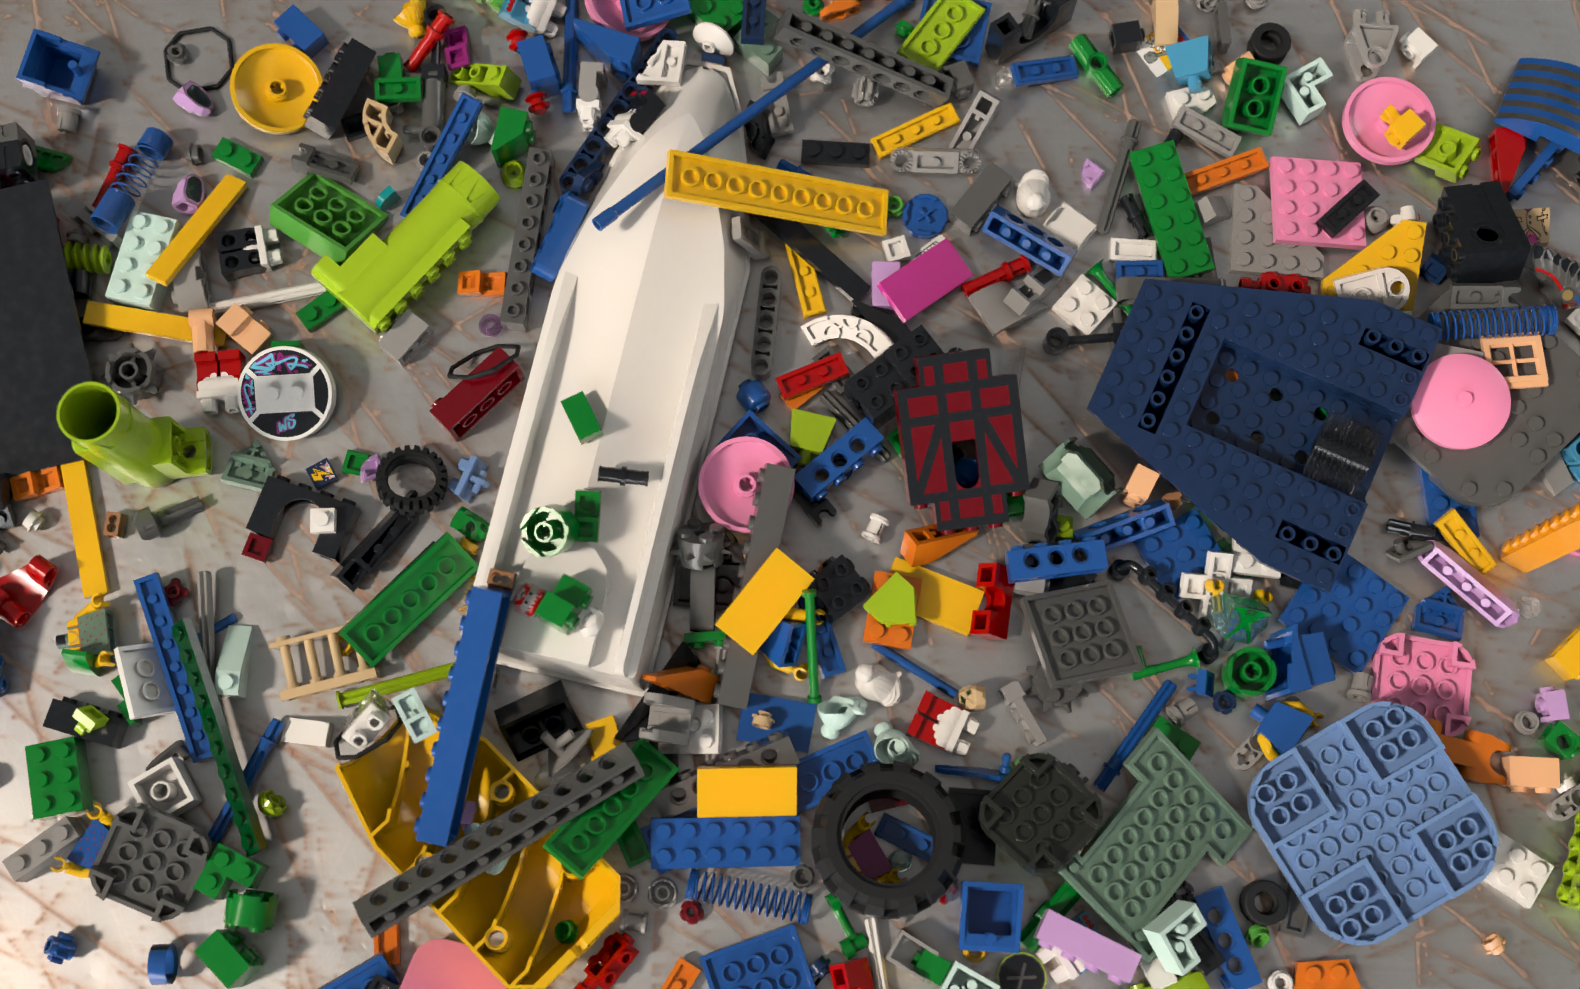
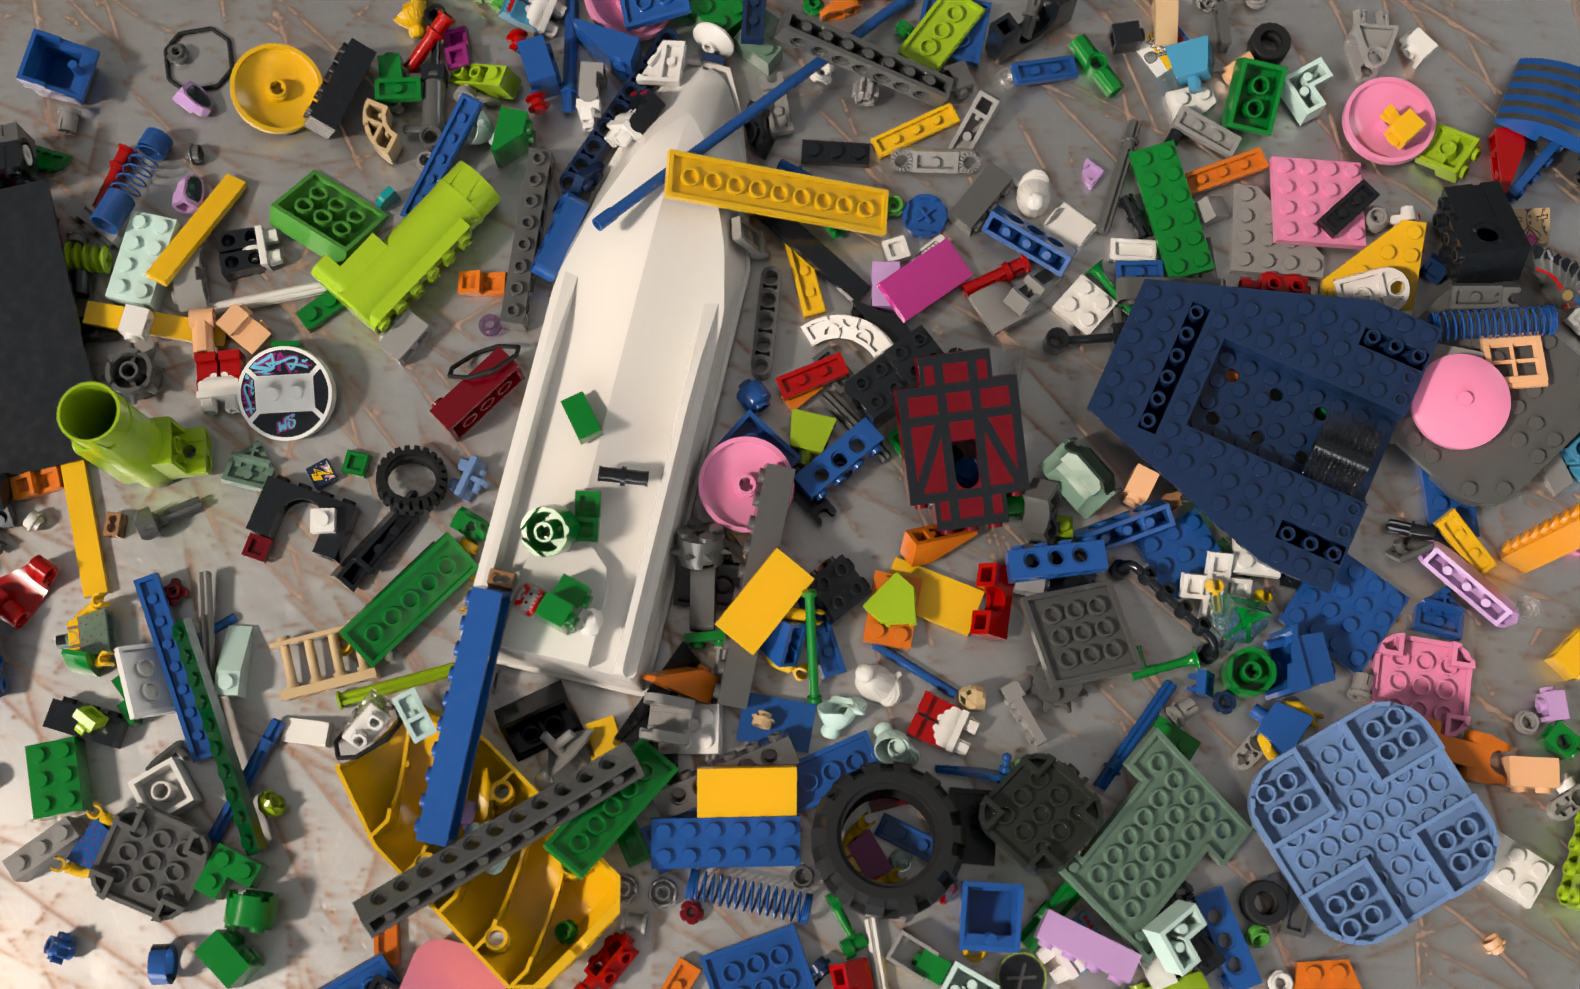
(136, 323): none -> white brick
(237, 157): green plate -> none
(300, 32): blue brick -> none
(324, 164): dark grey plate -> none
(354, 127): black tile -> none
(369, 468): lavender tile -> none
(508, 178): lime plate -> none
(875, 528): white bush -> none

